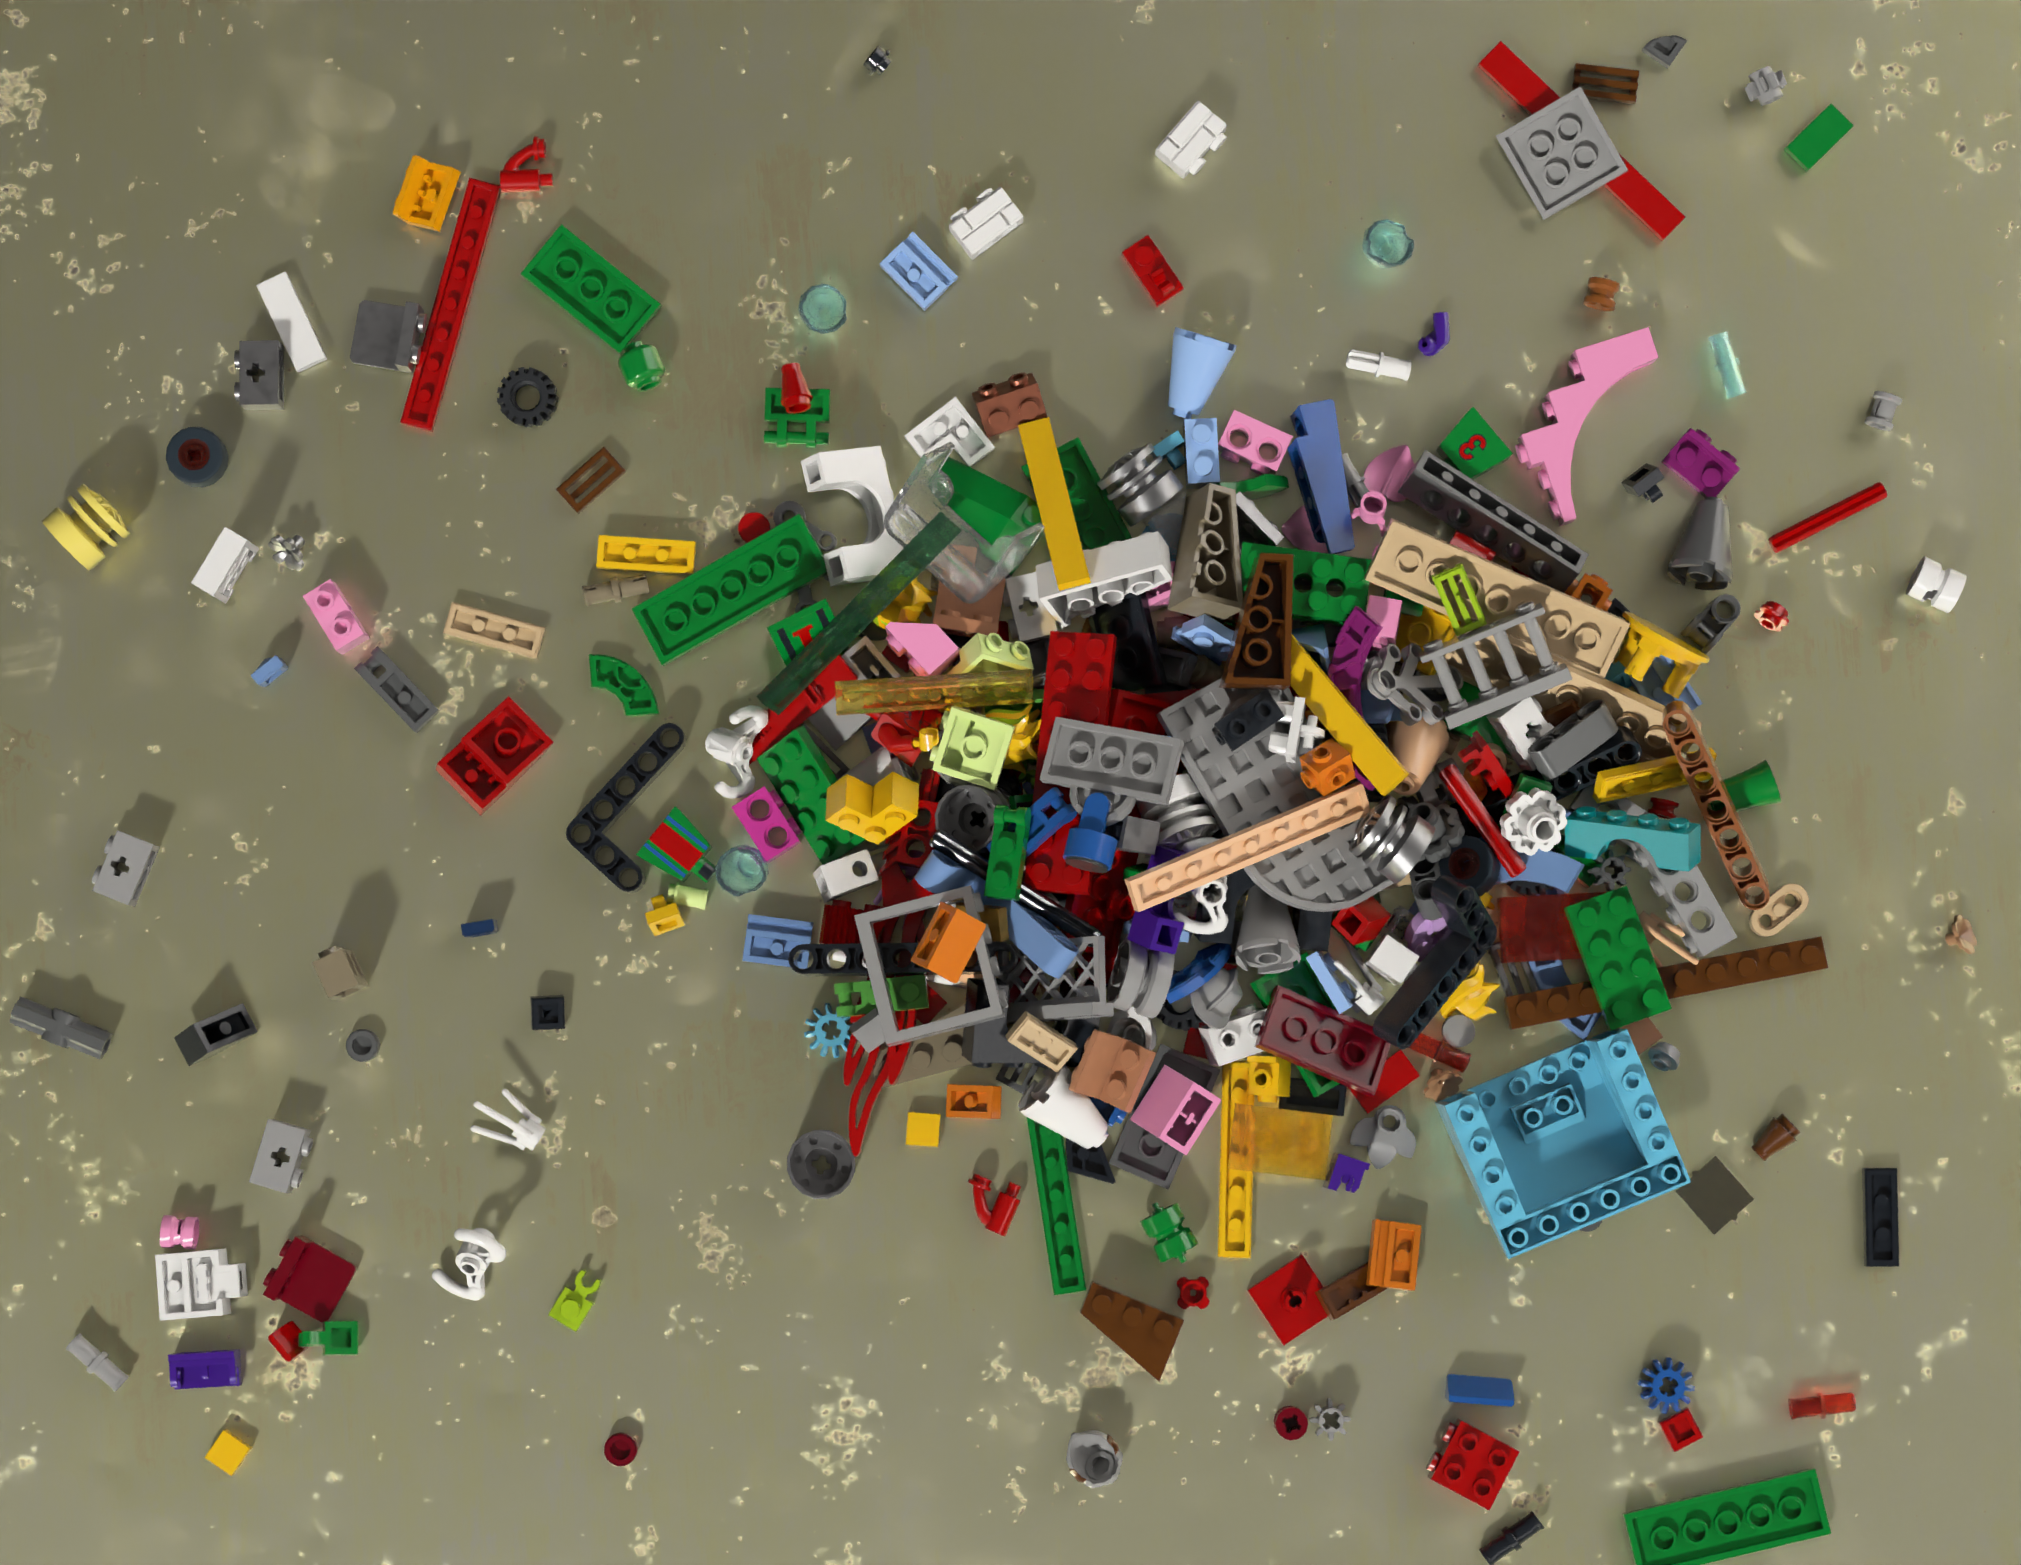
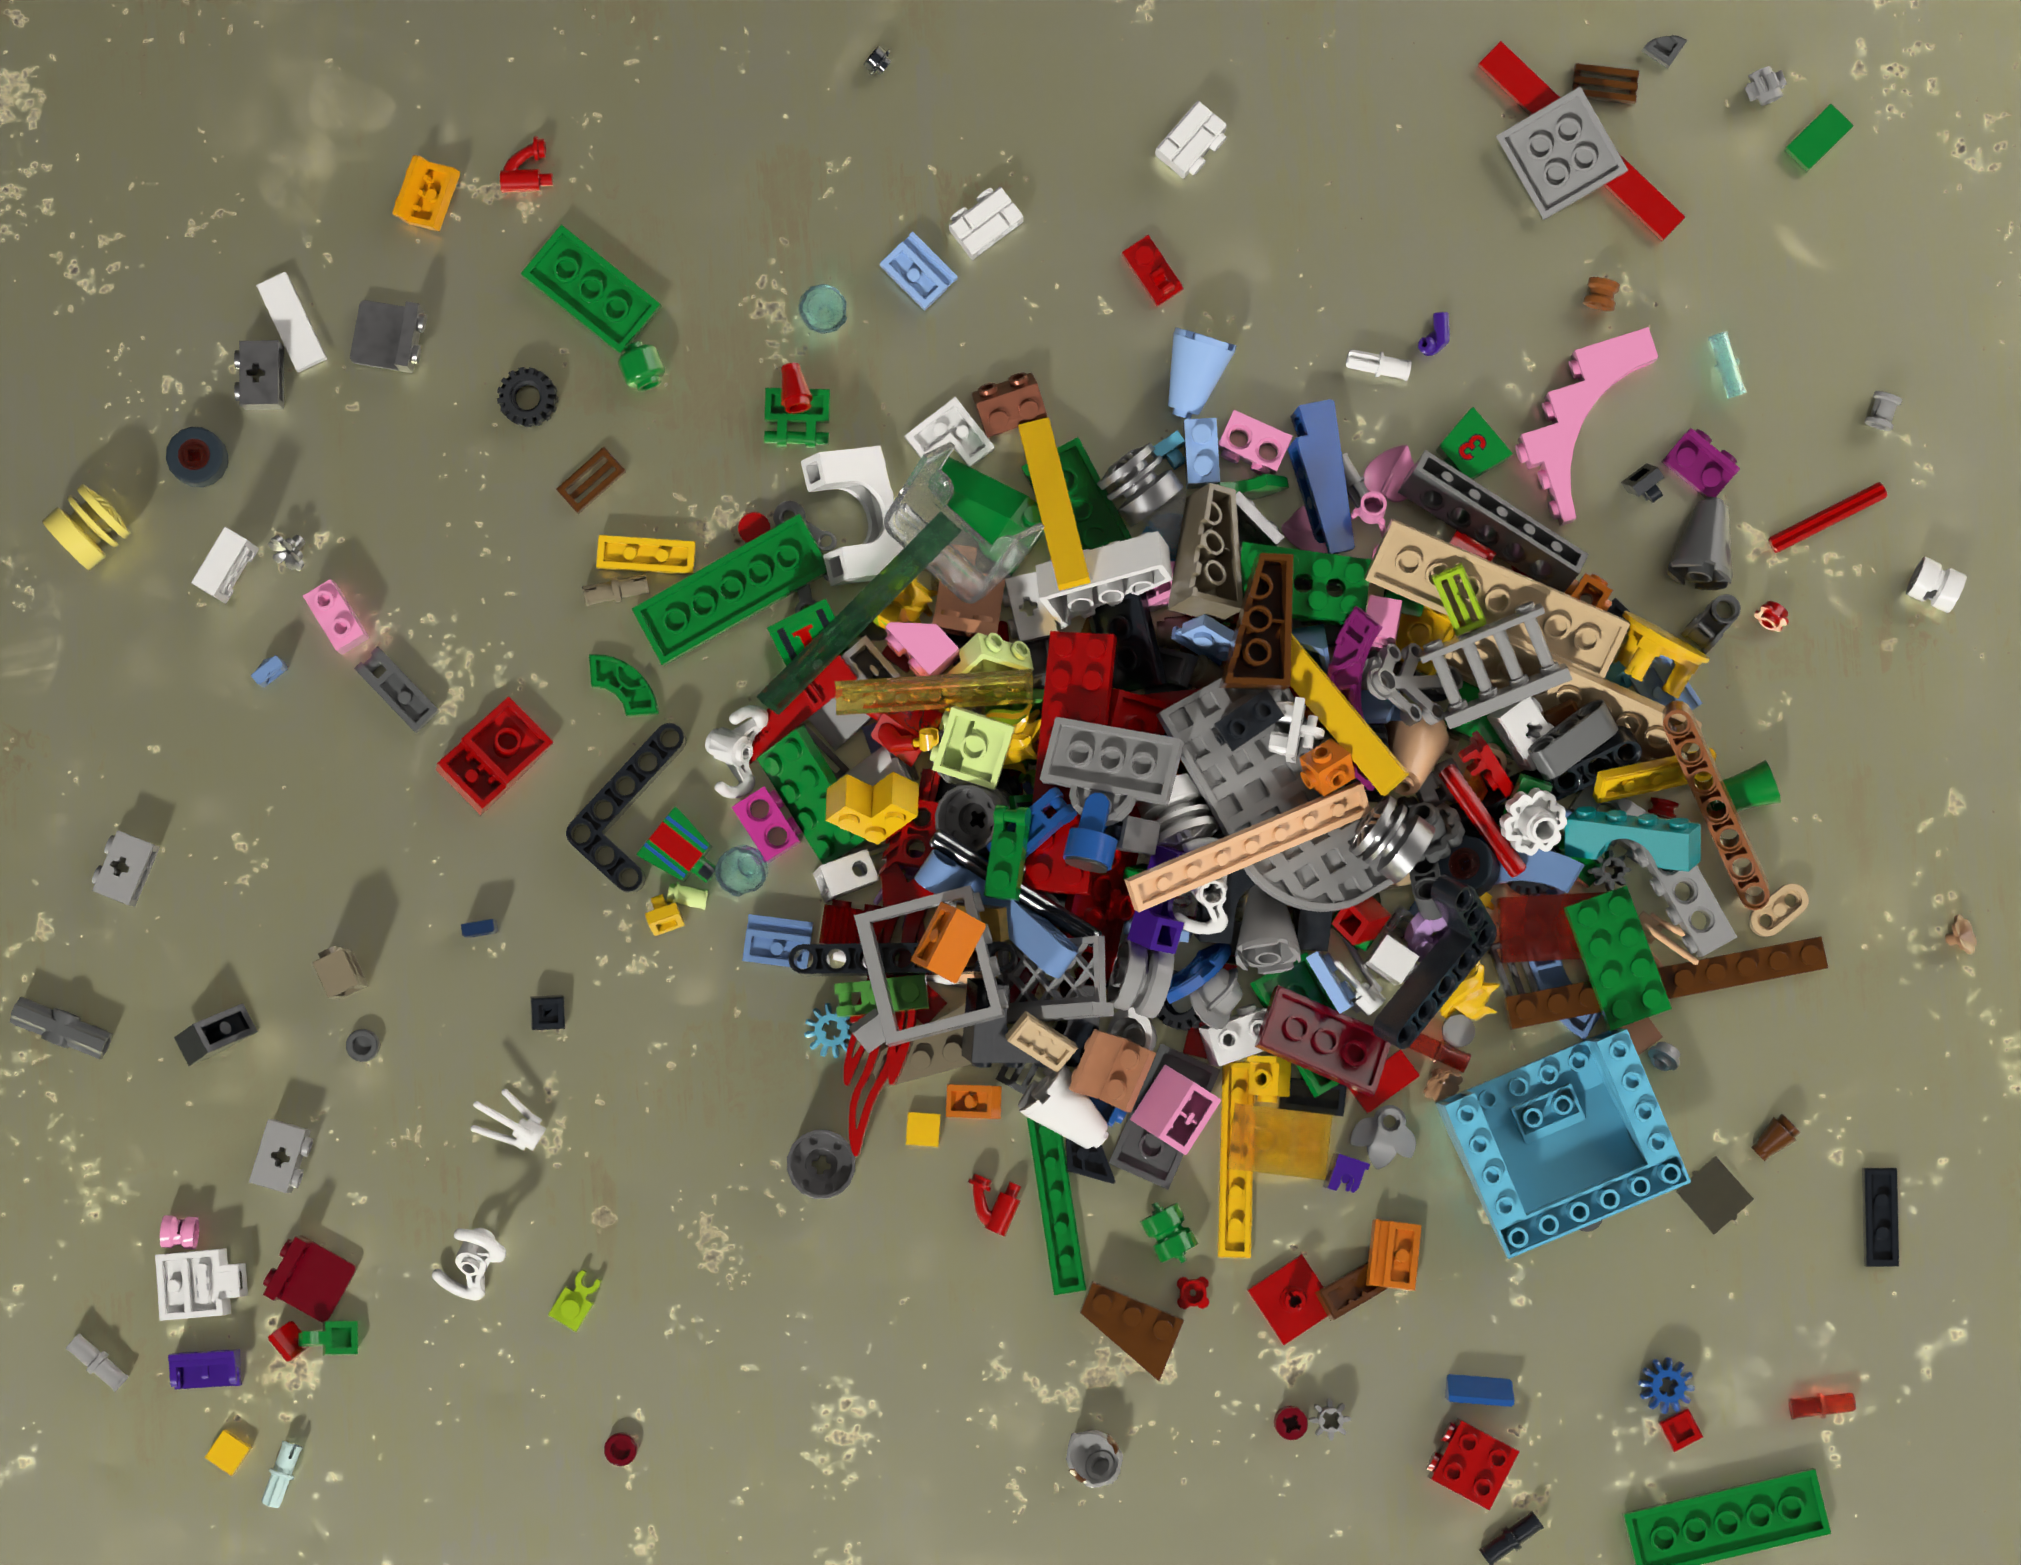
(281, 1474): none -> light aqua axle
(451, 304): red tile -> none
(494, 630): tan tile -> none
(1387, 244): clear light blue hair -> none

